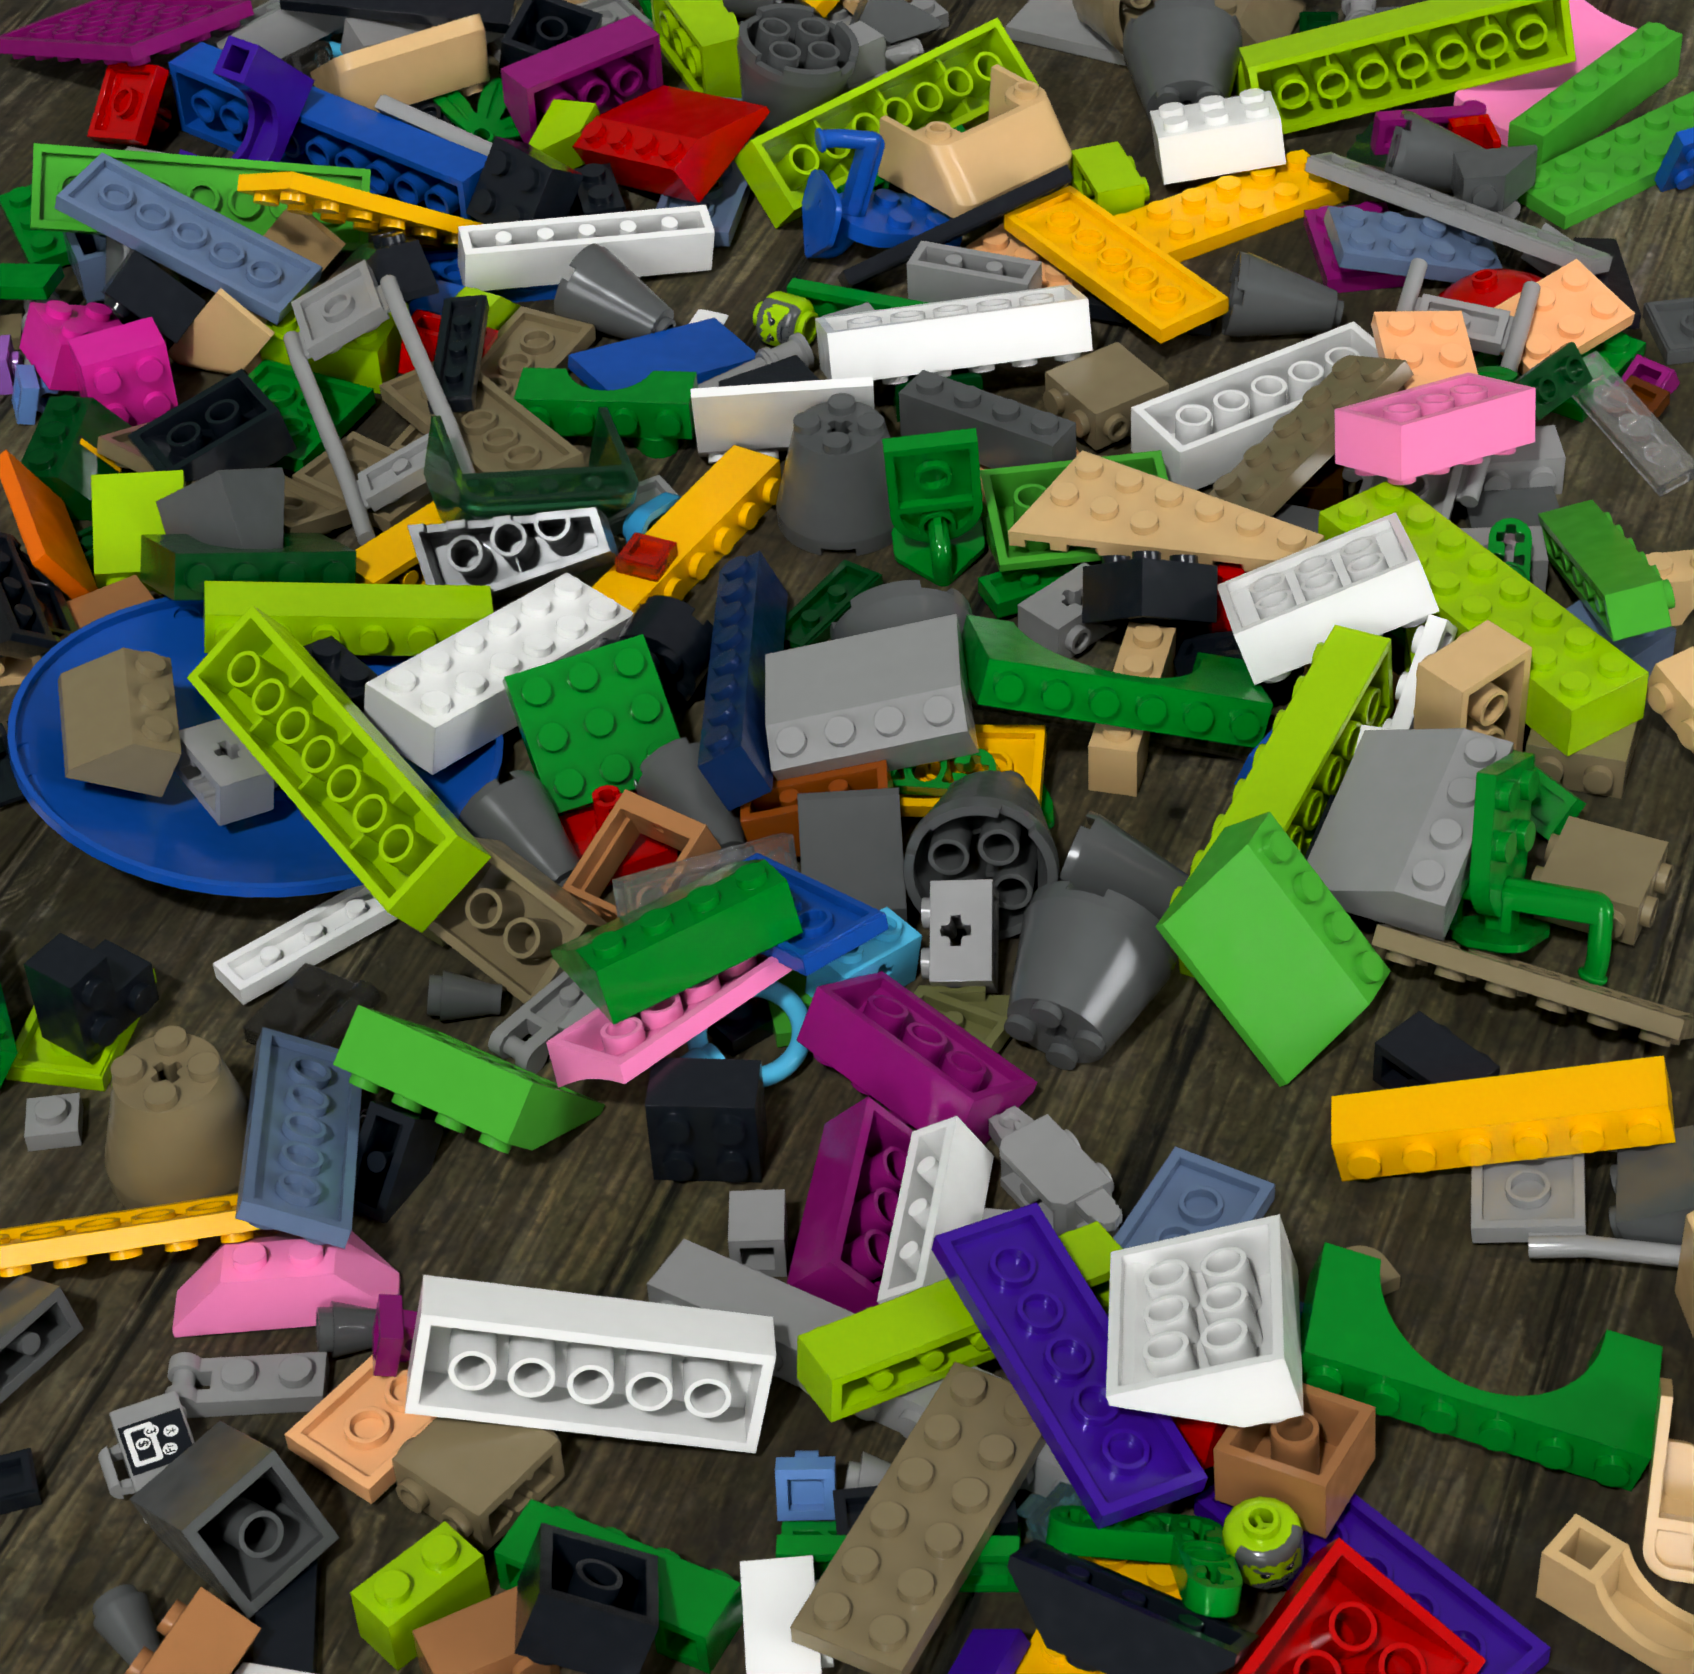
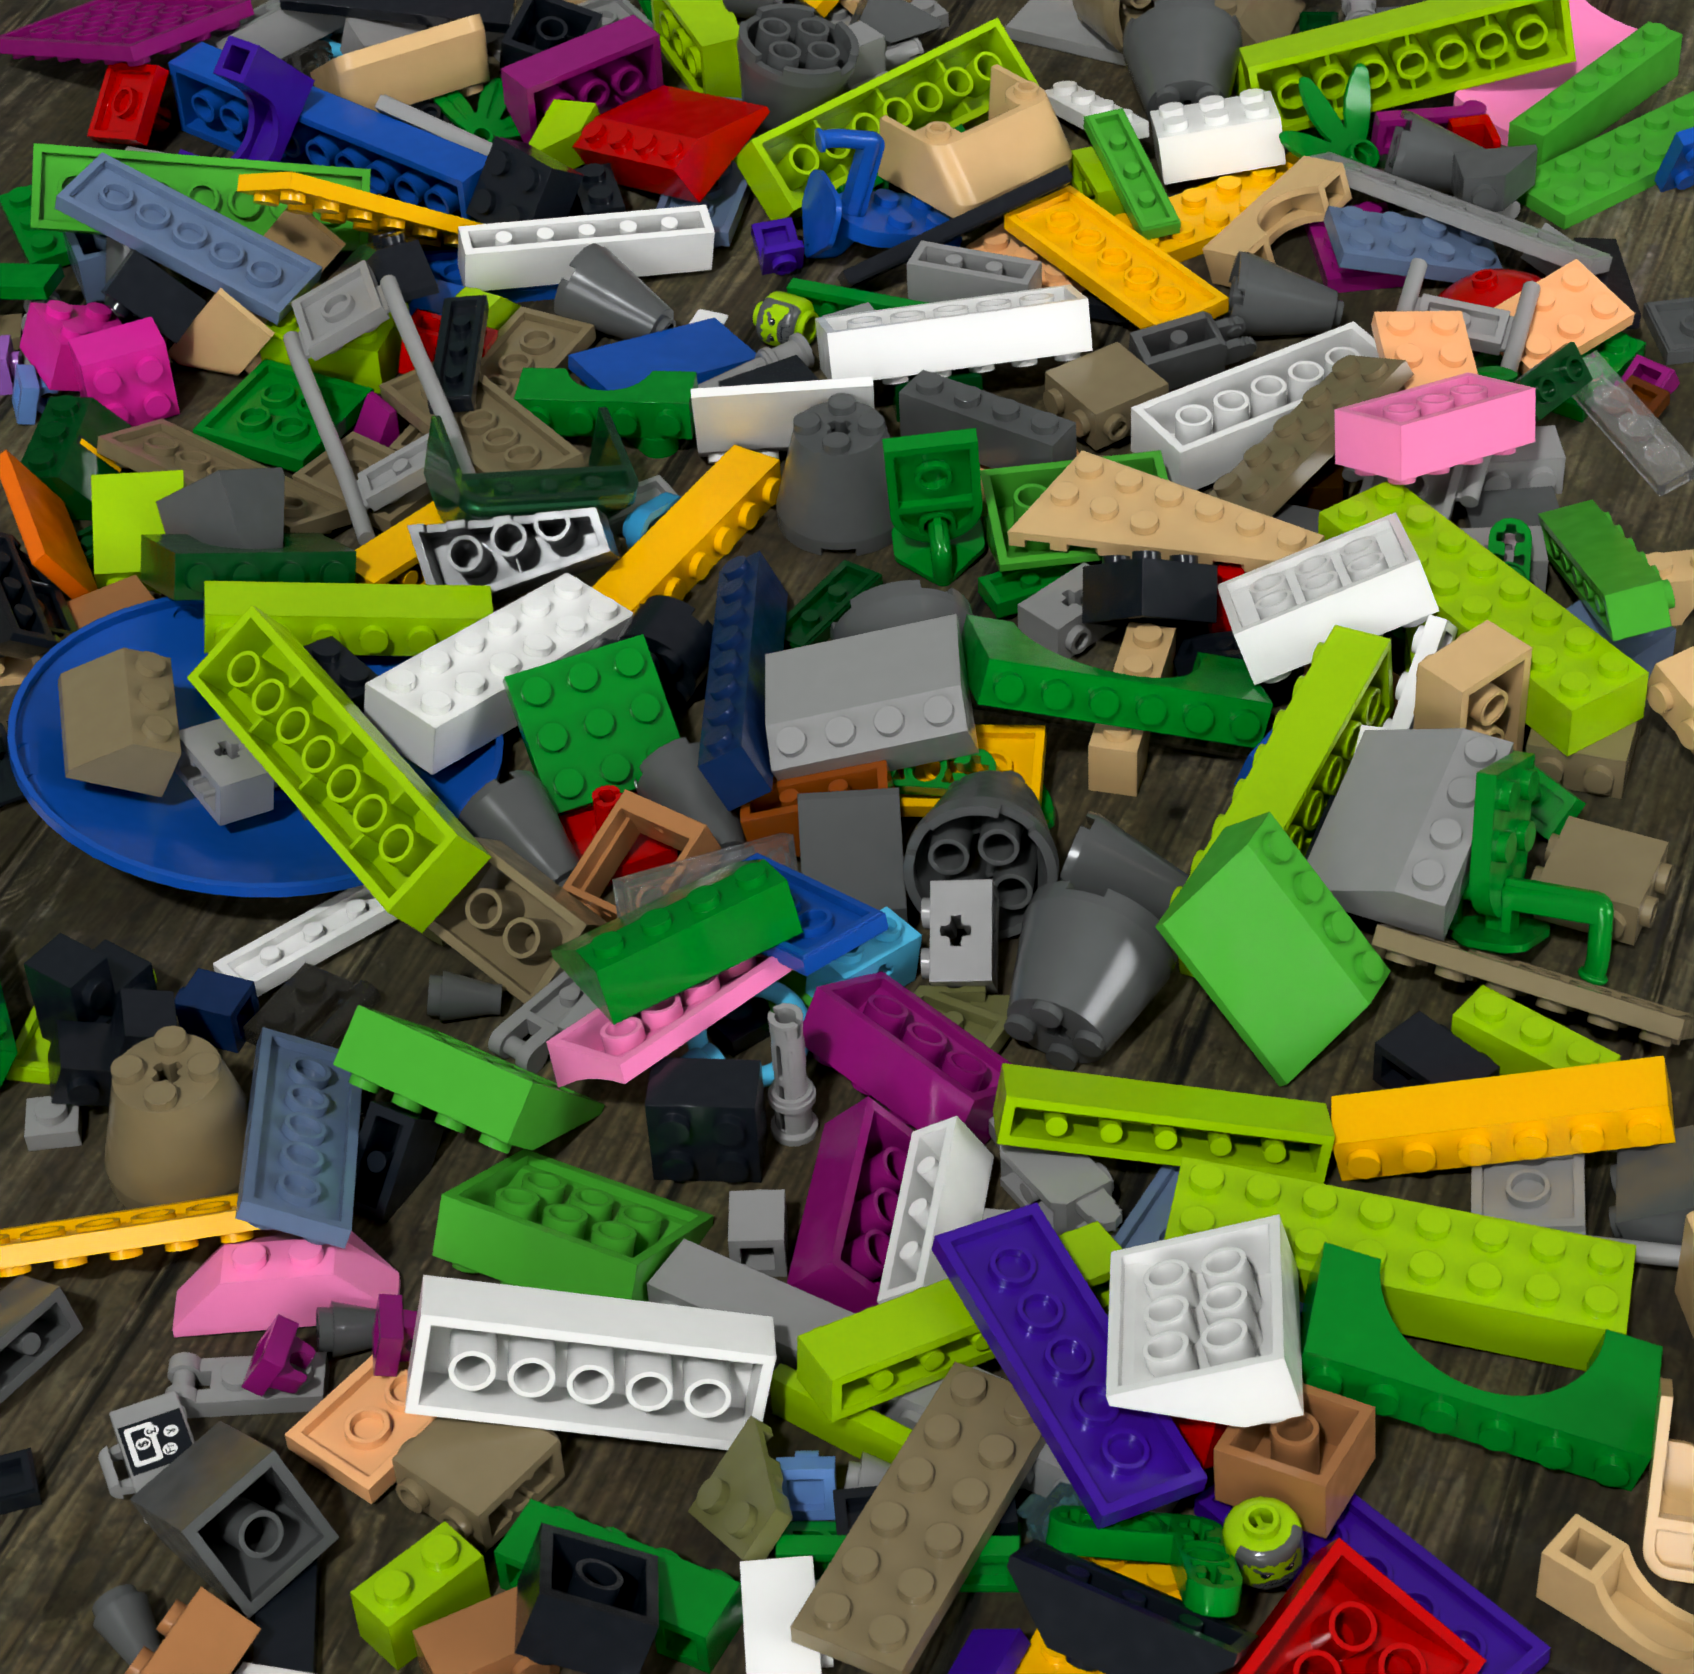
(85, 1050): none -> black brick
(216, 430): black slope -> none
(217, 1008): none -> dark blue brick
(273, 1356): none -> magenta tile
(378, 420): none -> magenta slope
(561, 1228): none -> bright green slope
(646, 557): clear red tile -> none
(745, 1496): none -> olive wing
(777, 246): none -> dark purple bracket
(791, 1091): none -> light grey pin
(856, 1433): none -> lime tile
(1075, 102): none -> white plate
(1131, 174): none -> bright green tile
(1161, 1122): none -> lime brick
(1191, 347): none -> dark grey hinge
(1291, 201): none -> tan arch
(1346, 139): none -> green plant
(1441, 1268): none -> lime brick
(1522, 1038): none -> lime brick

